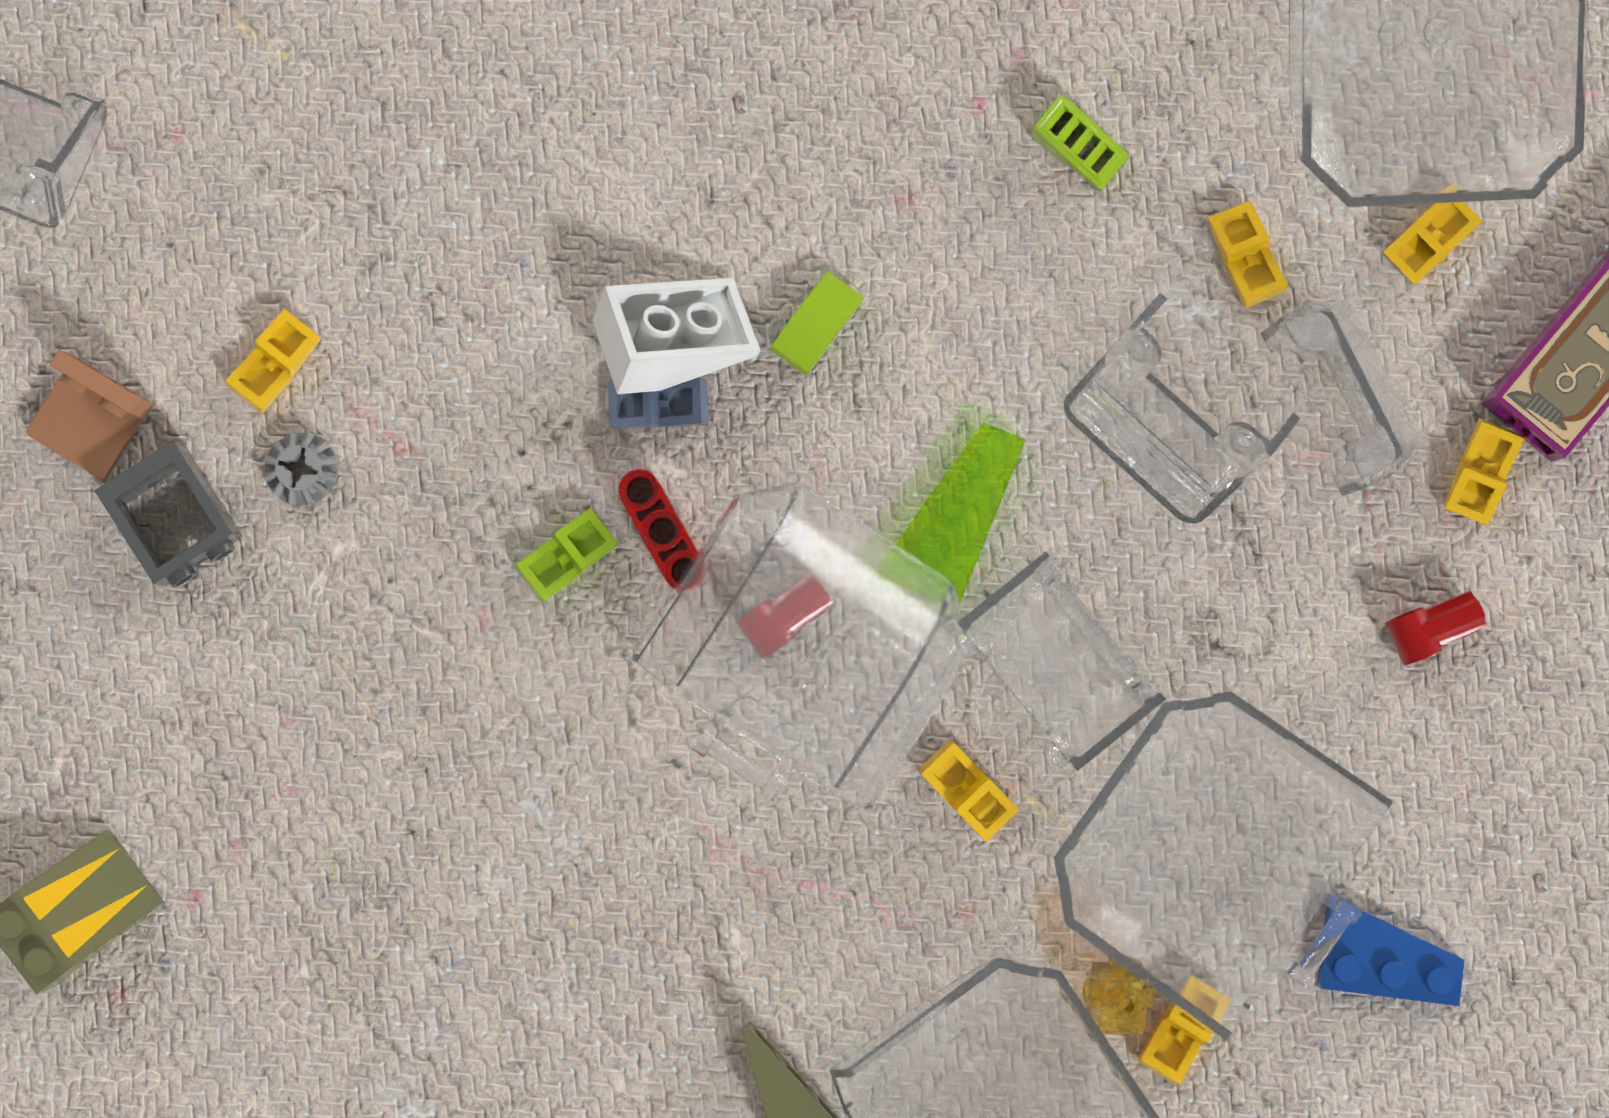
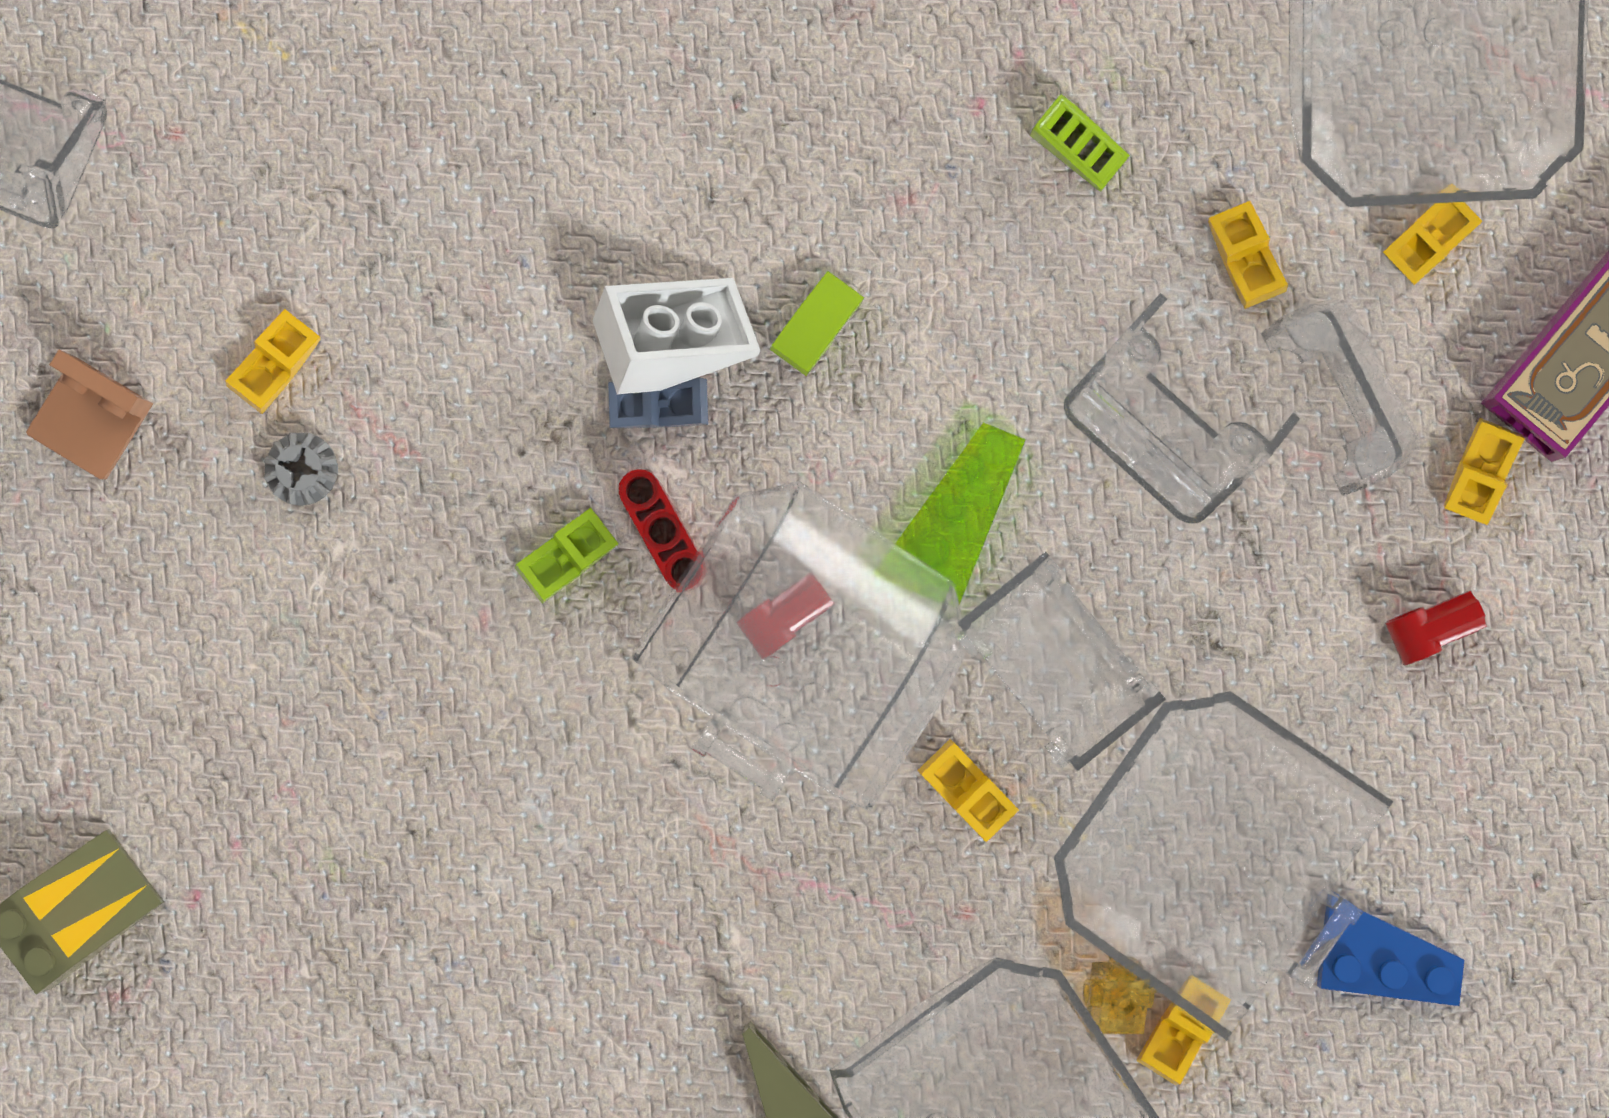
(144, 476): dark grey window -> none

